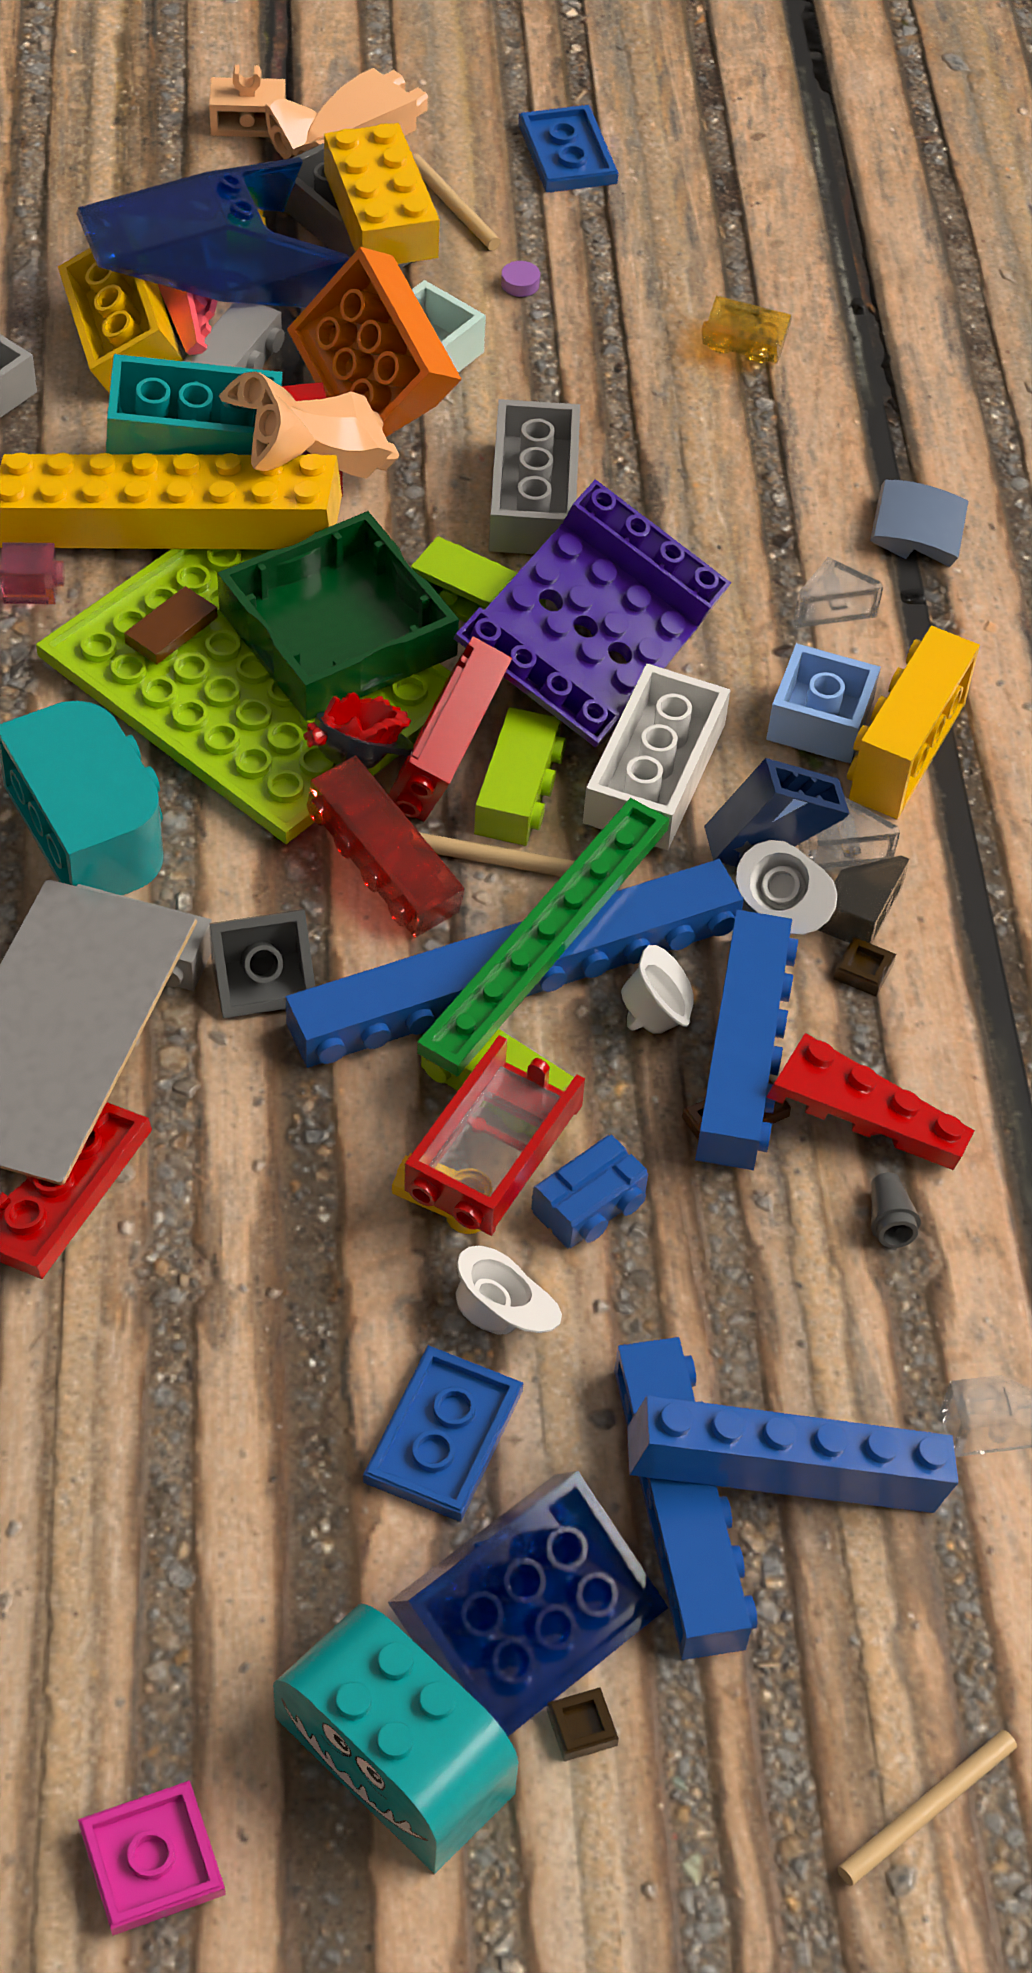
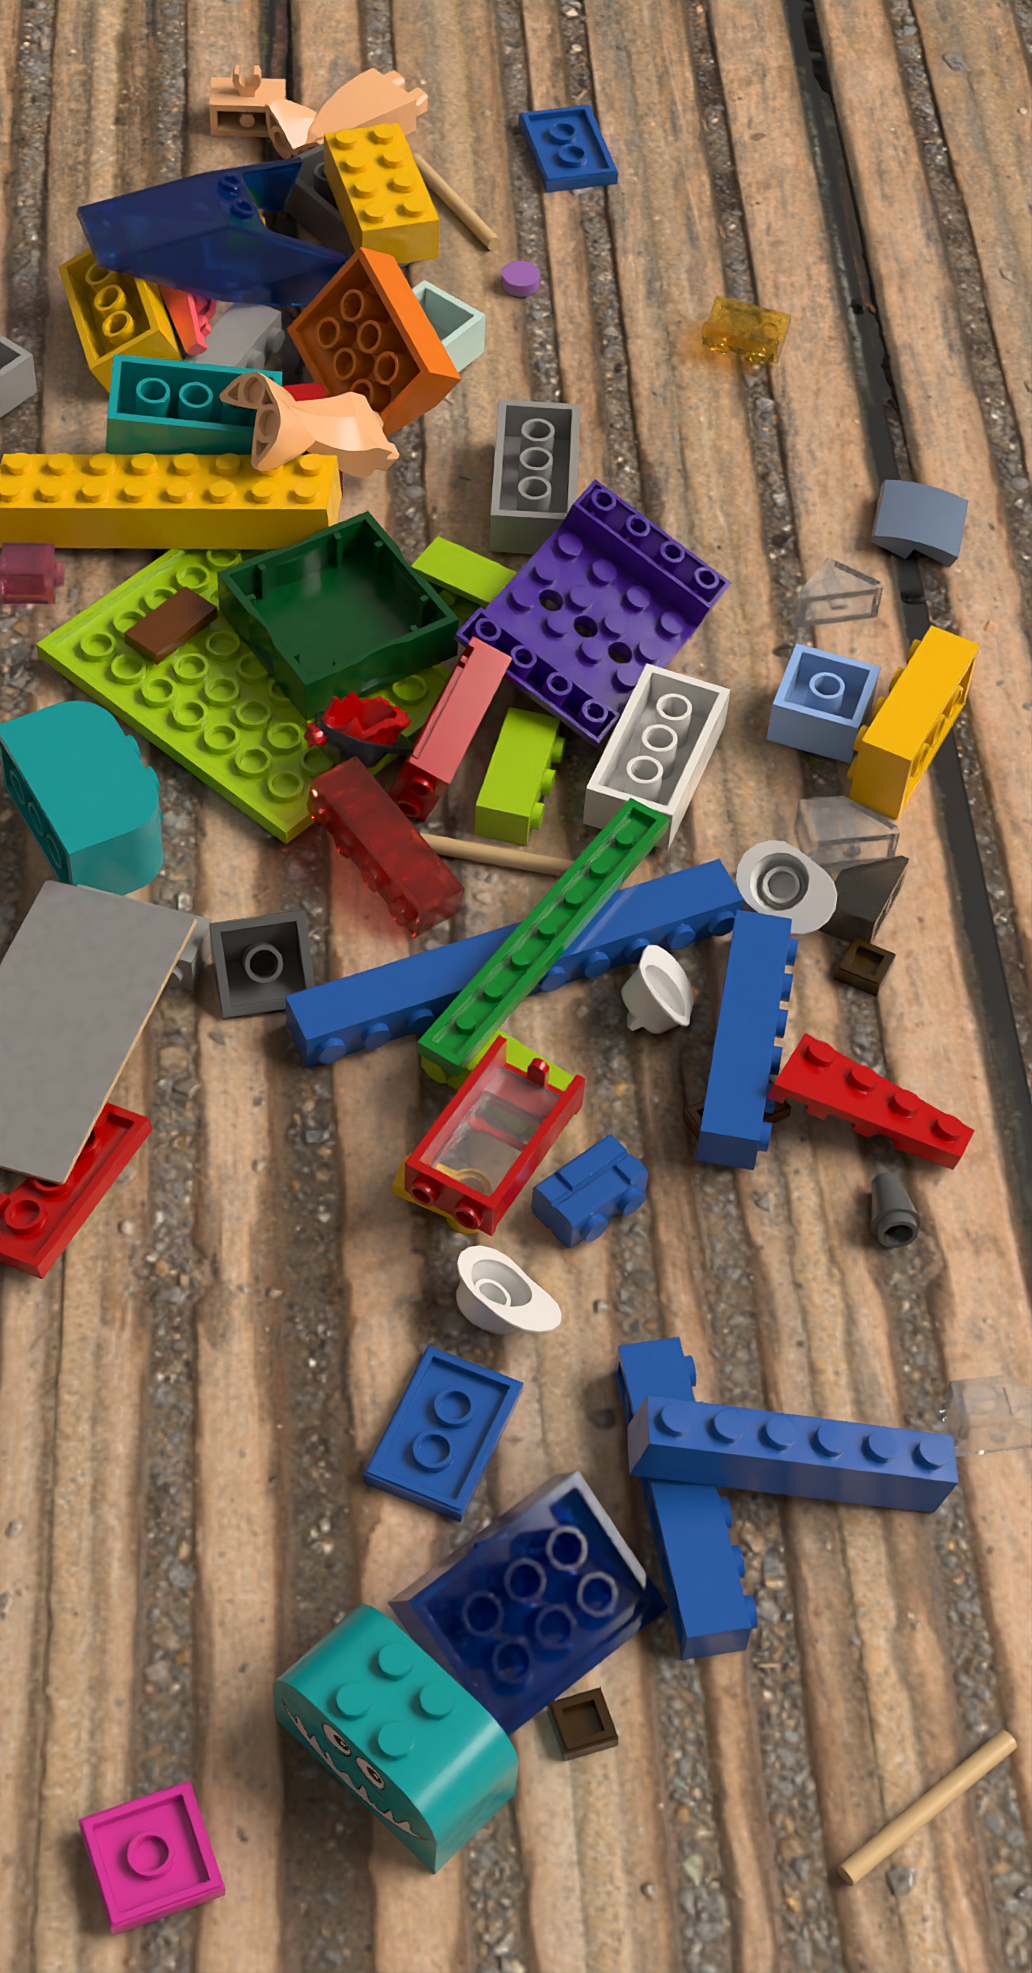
(775, 805): dark blue slope -> none

